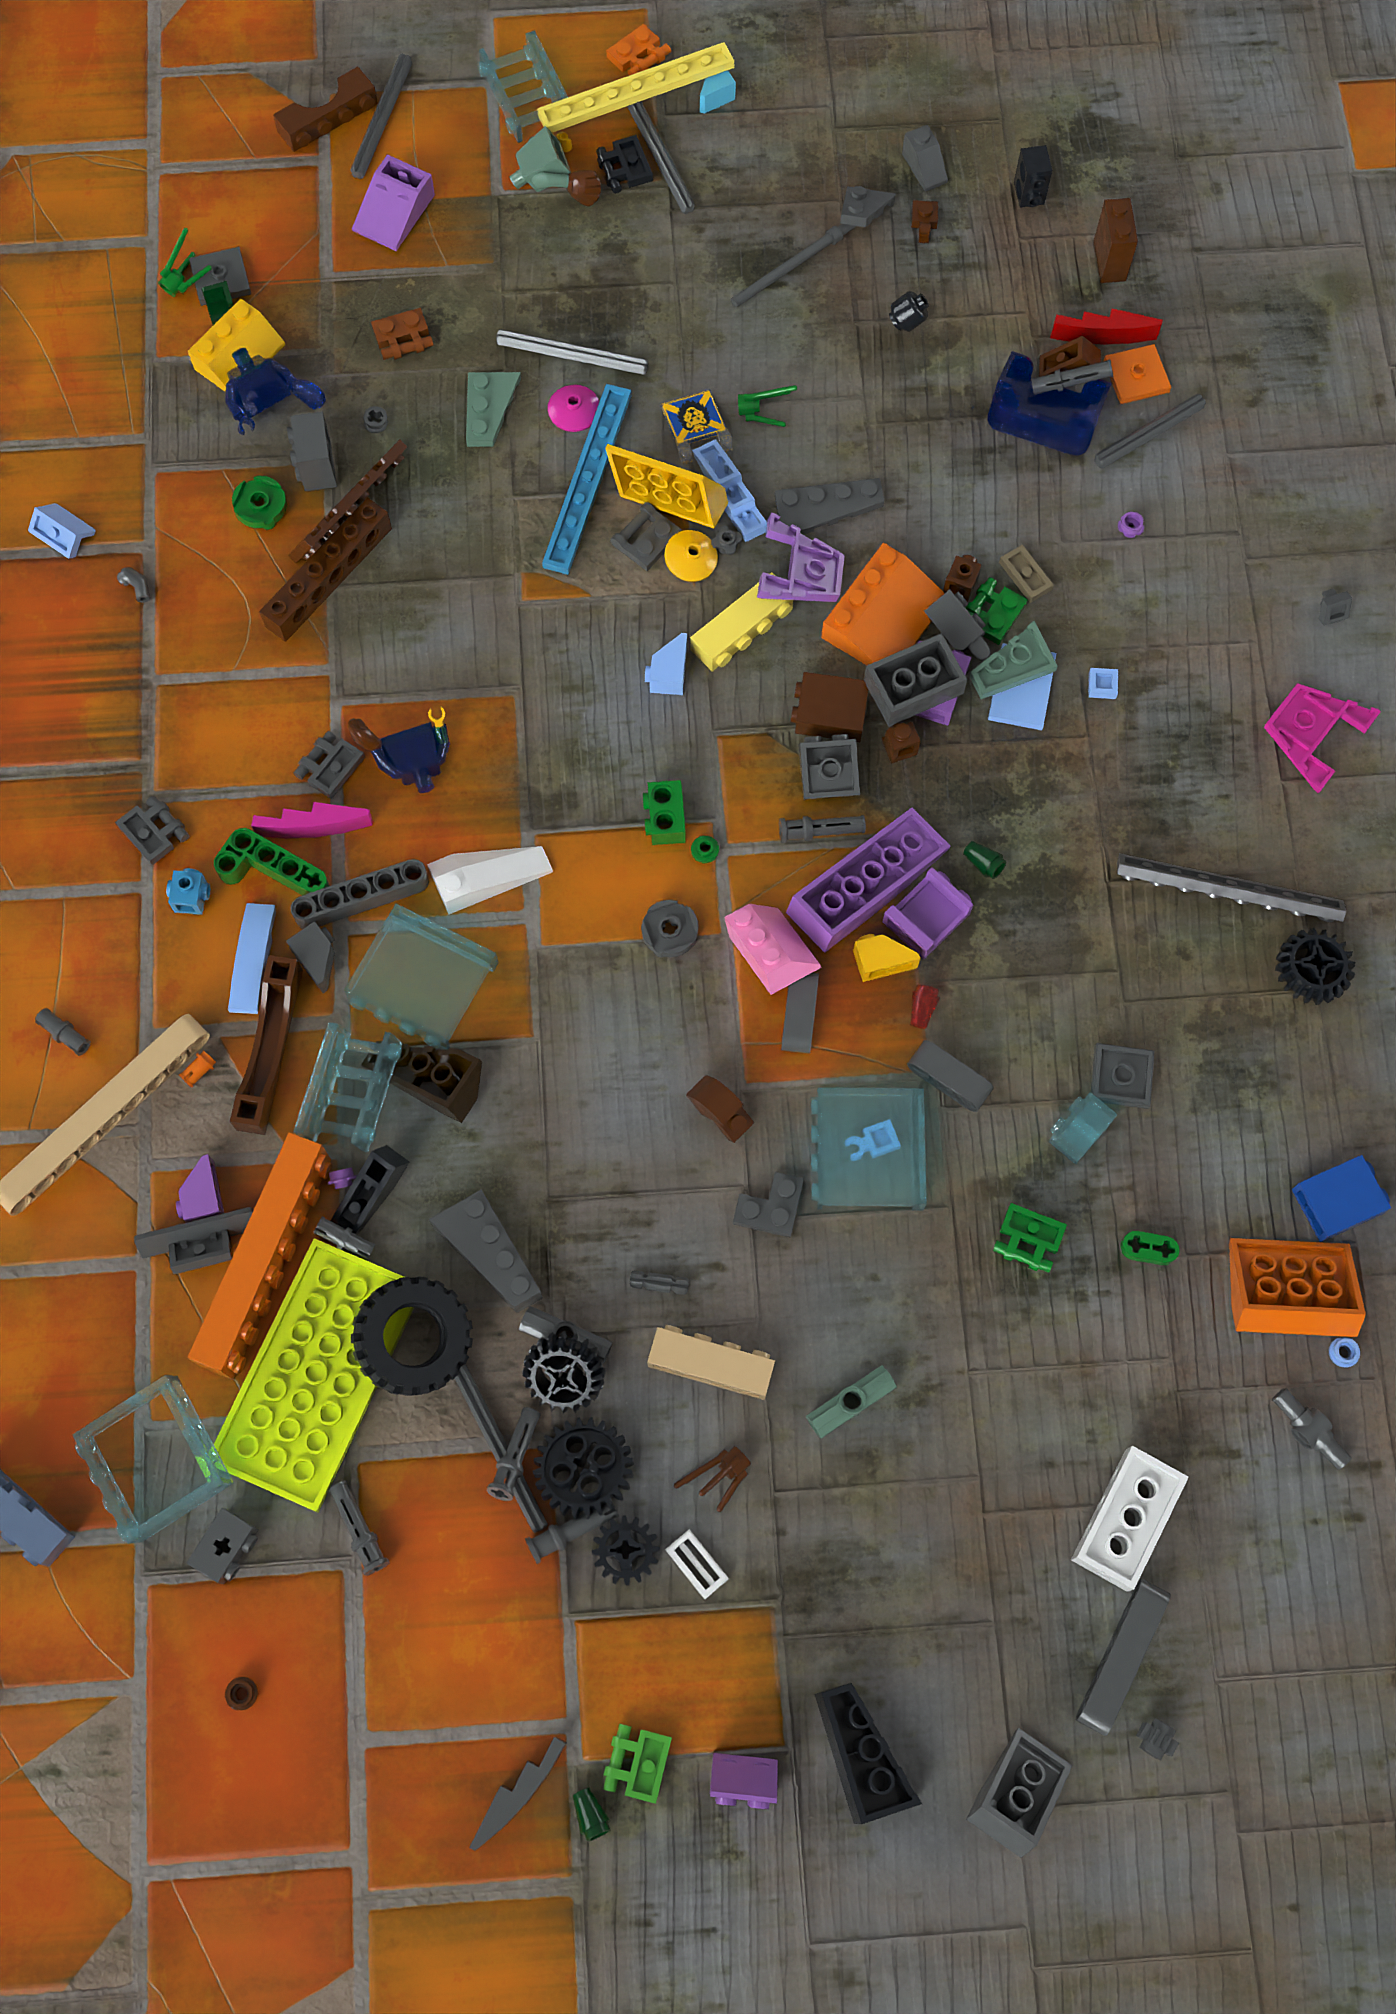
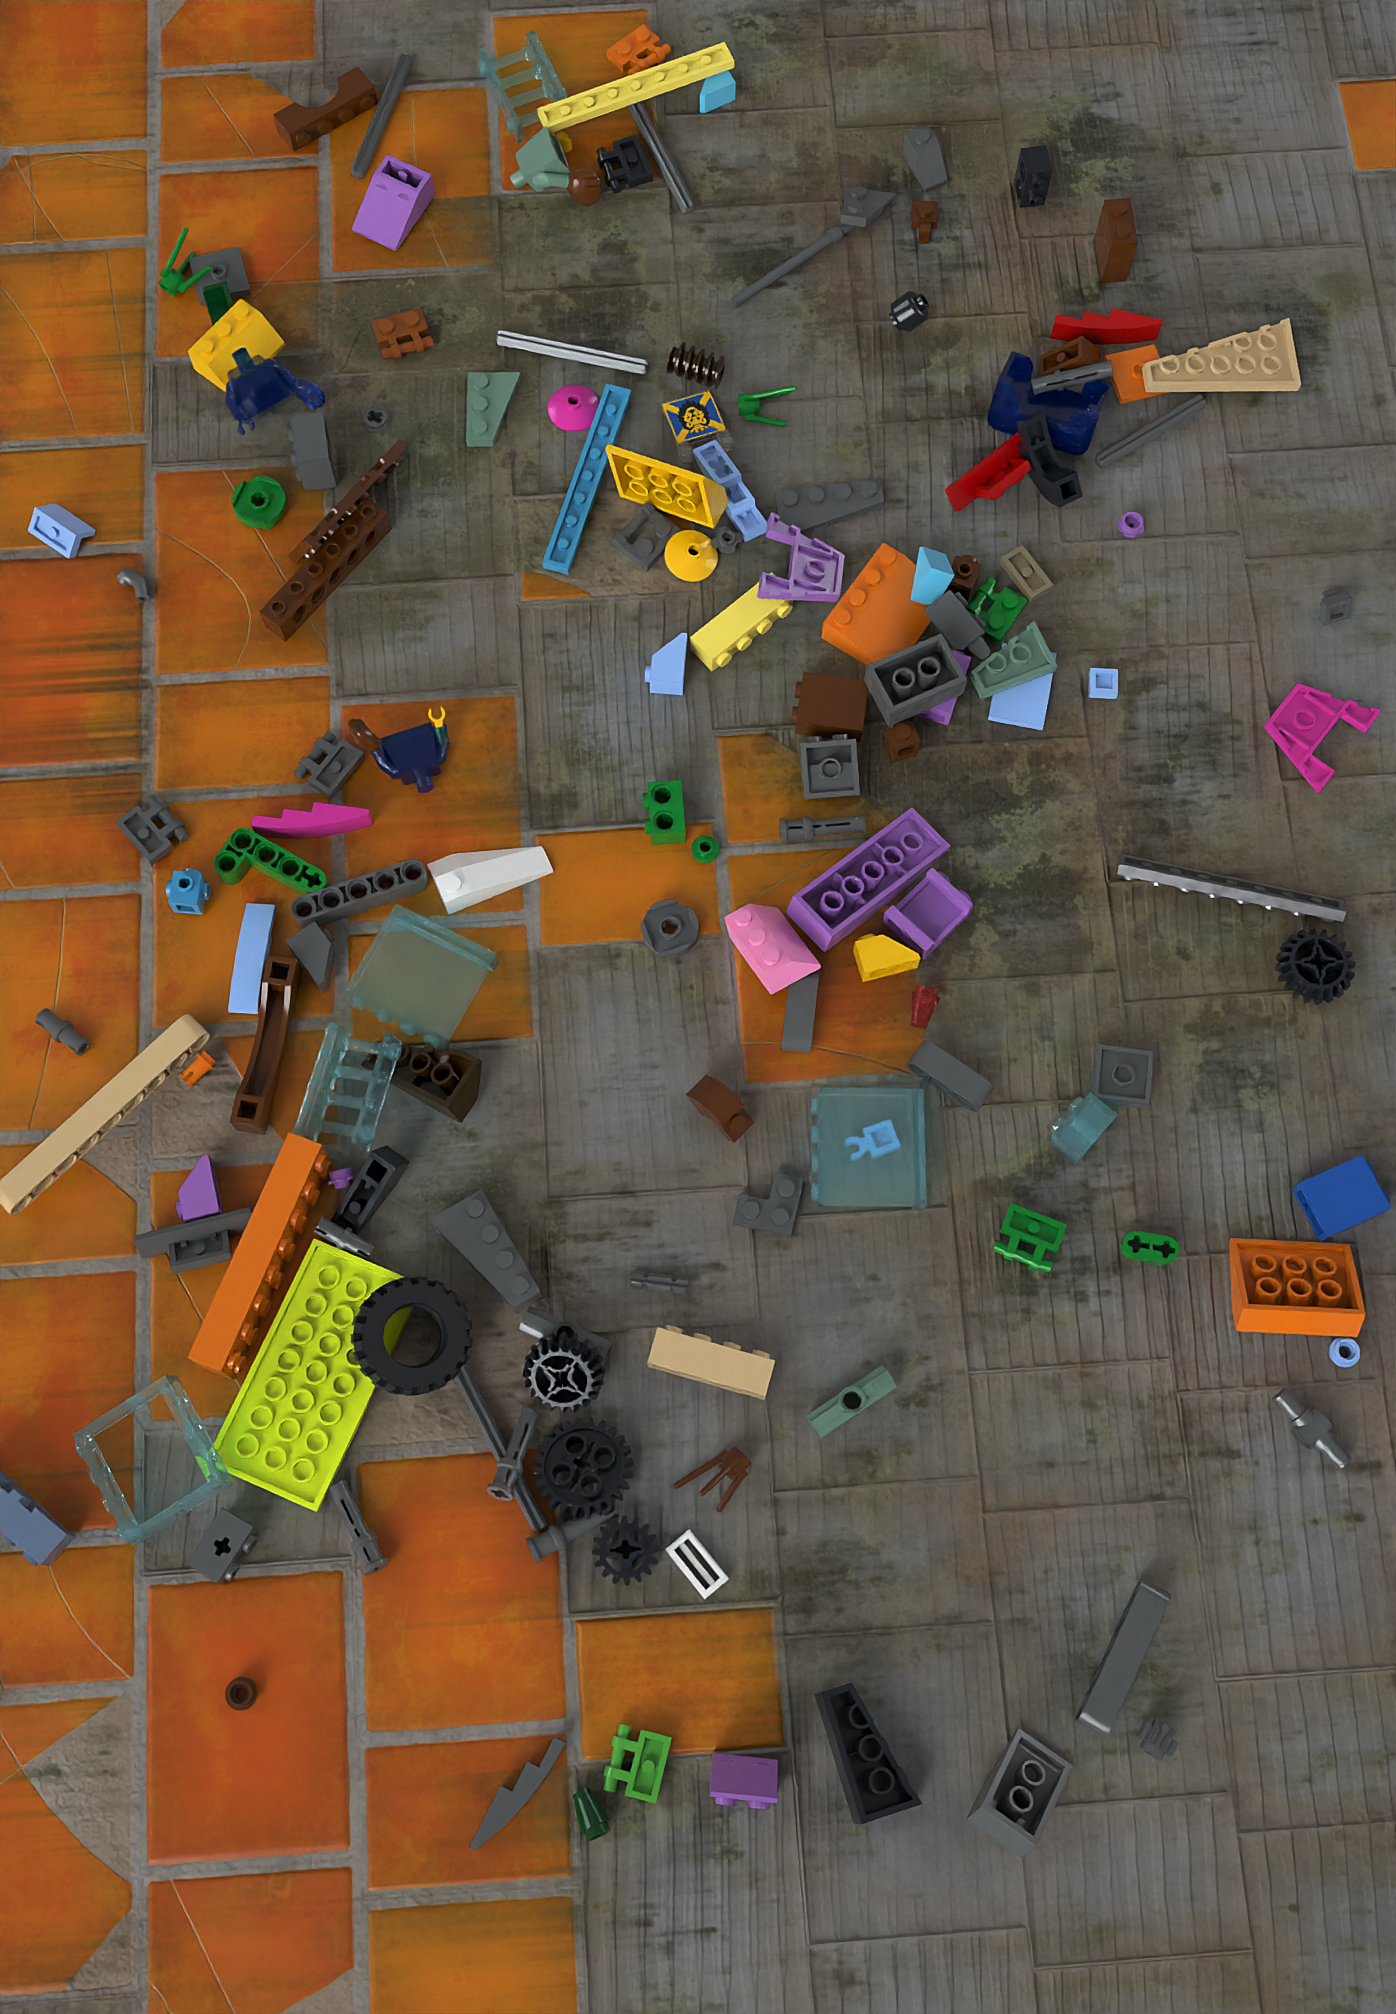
(696, 365): none -> dark brown piece
(931, 576): none -> medium azure slope
(985, 860): dark green cone -> none
(990, 475): none -> red bracket
(1052, 478): none -> black arch
(1150, 1518): white brick -> none
(1236, 363): none -> tan wing

